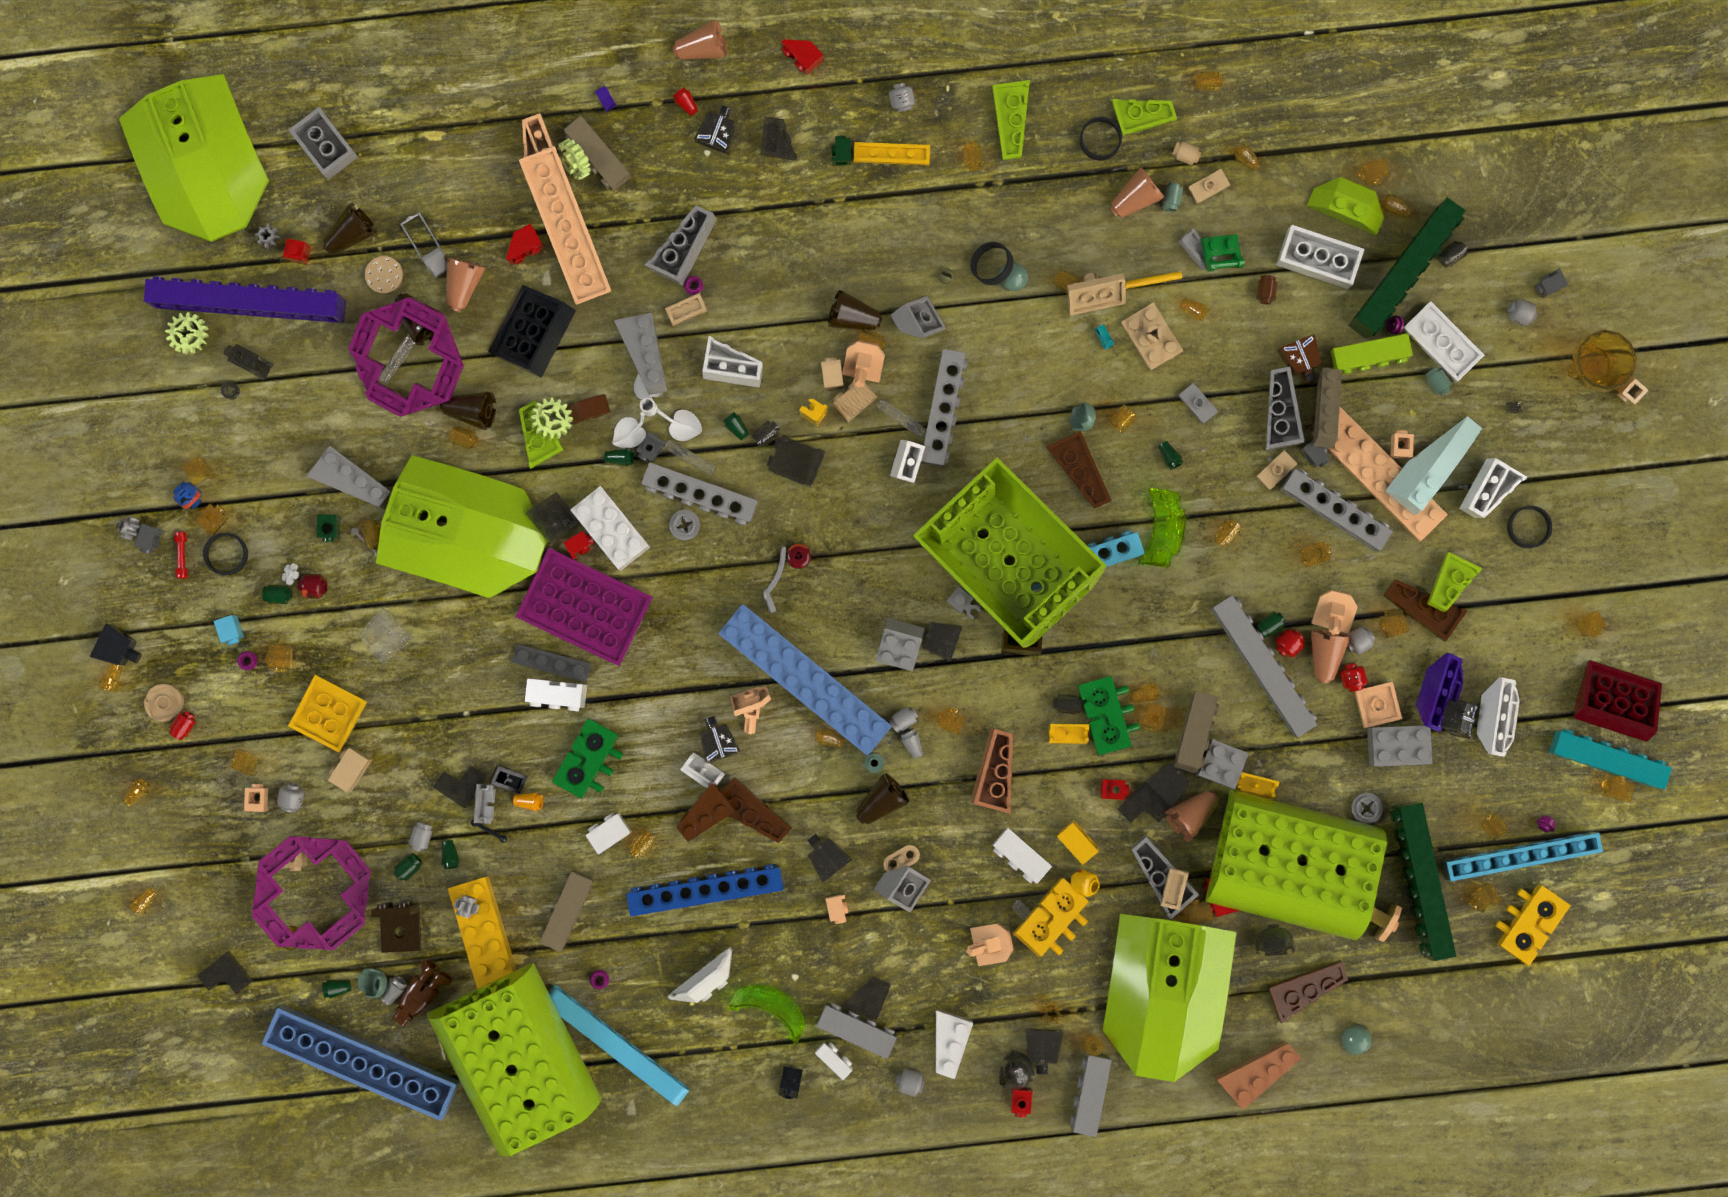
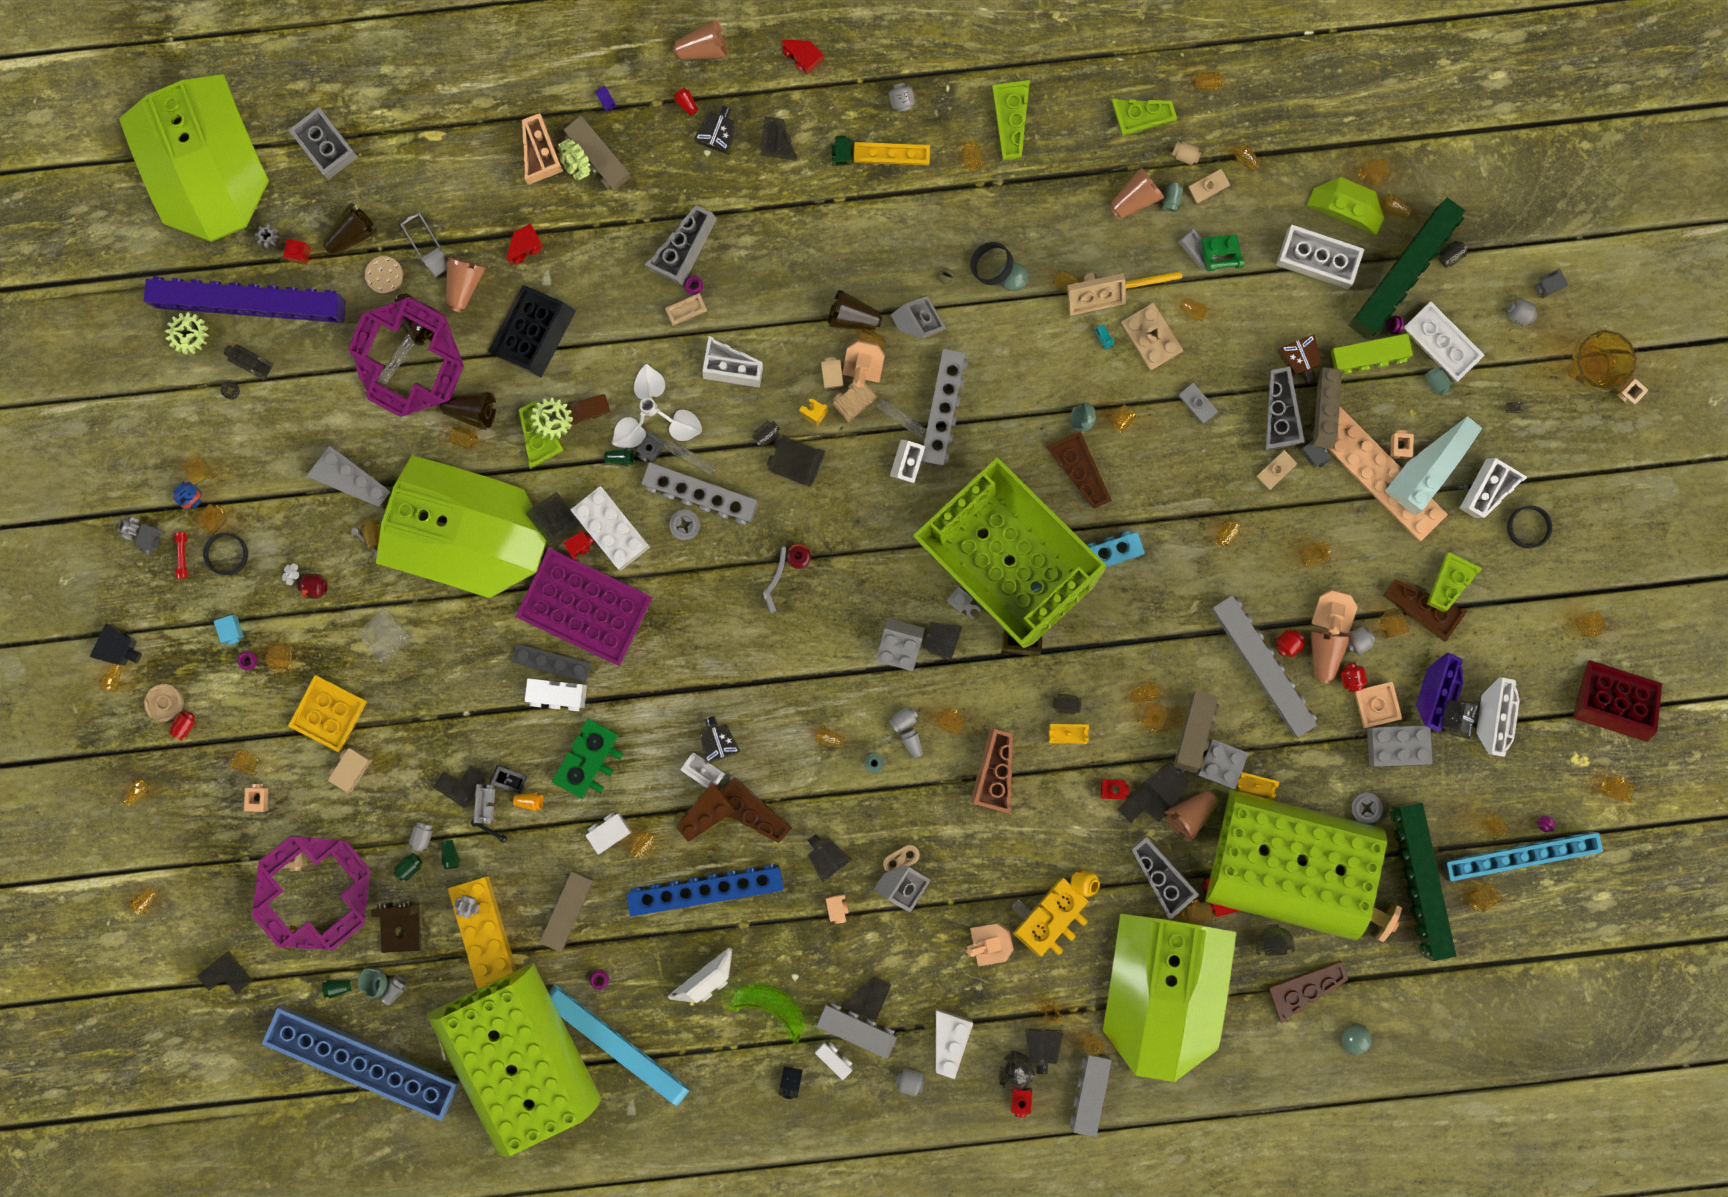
(277, 594): dark green brick -> none
(290, 797): light grey head -> none
(325, 519): dark green brick -> none
(420, 992): reddish brown piece -> none
(565, 225): light nougat plate -> none
(643, 346): light grey wedge -> none
(736, 426): dark green cone -> none
(749, 705): light nougat piece -> none
(805, 679): medium blue brick -> none
(882, 800): dark brown cone -> none
(1021, 856): white brick -> none
(1078, 842): yellow hinge -> none
(1106, 120): black tyre -> none
(1106, 715): green piece -> none
(1167, 529): clear neon green windscreen -> none
(1170, 456): dark green cone -> none
(1174, 888): tan plate -> none
(1257, 1073): nougat wedge -> none
(1267, 289): reddish brown brick -> none
(1271, 624): dark green brick -> none
(1380, 529): light grey brick -> none
(1536, 918): yellow piece -> none
(1610, 760): teal brick -> none

